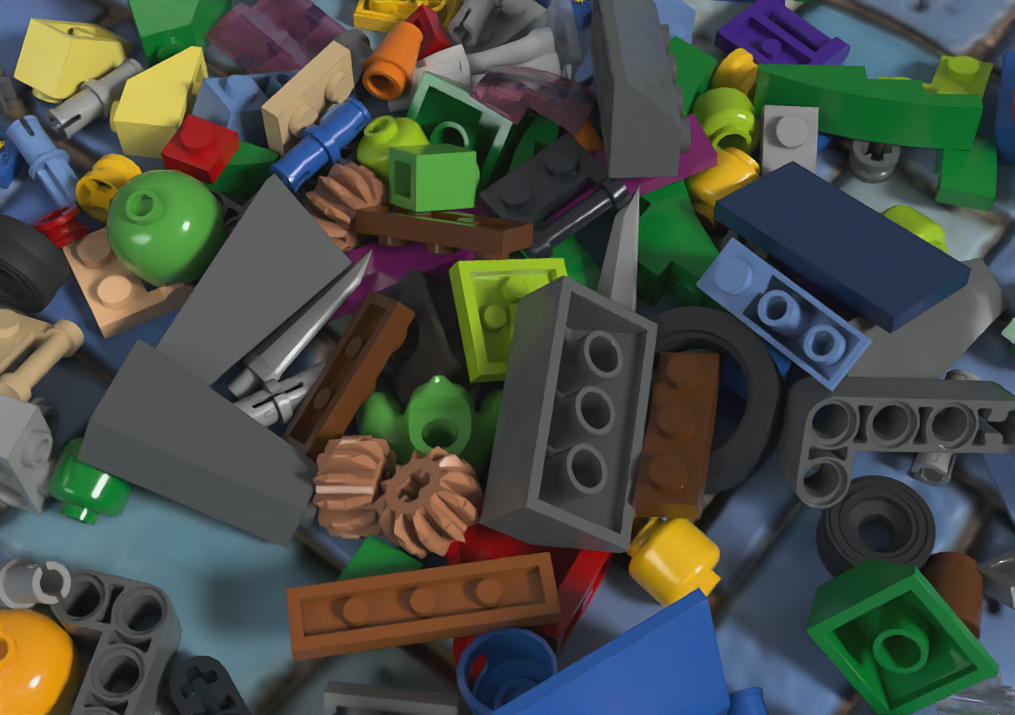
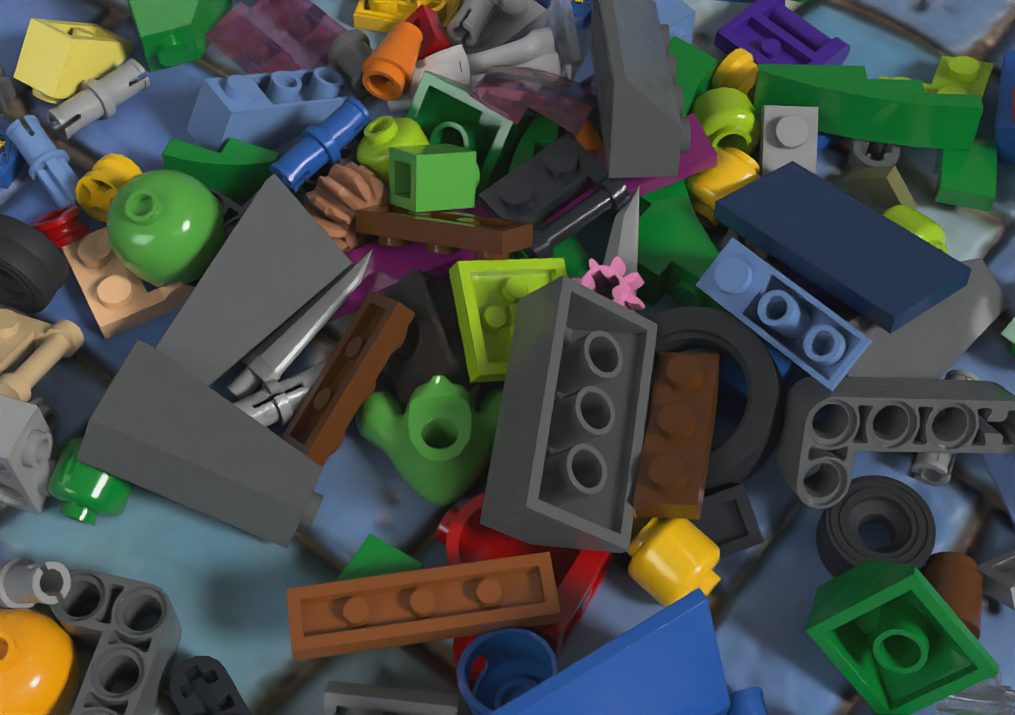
(158, 103): light yellow slope -> none
(200, 149): red plate -> none
(308, 97): tan plate -> none
(350, 485): nougat gear -> none
(429, 502): nougat gear -> none
(602, 276): none -> bright pink gear
(729, 520): none -> black plate
(879, 187): none -> olive tile

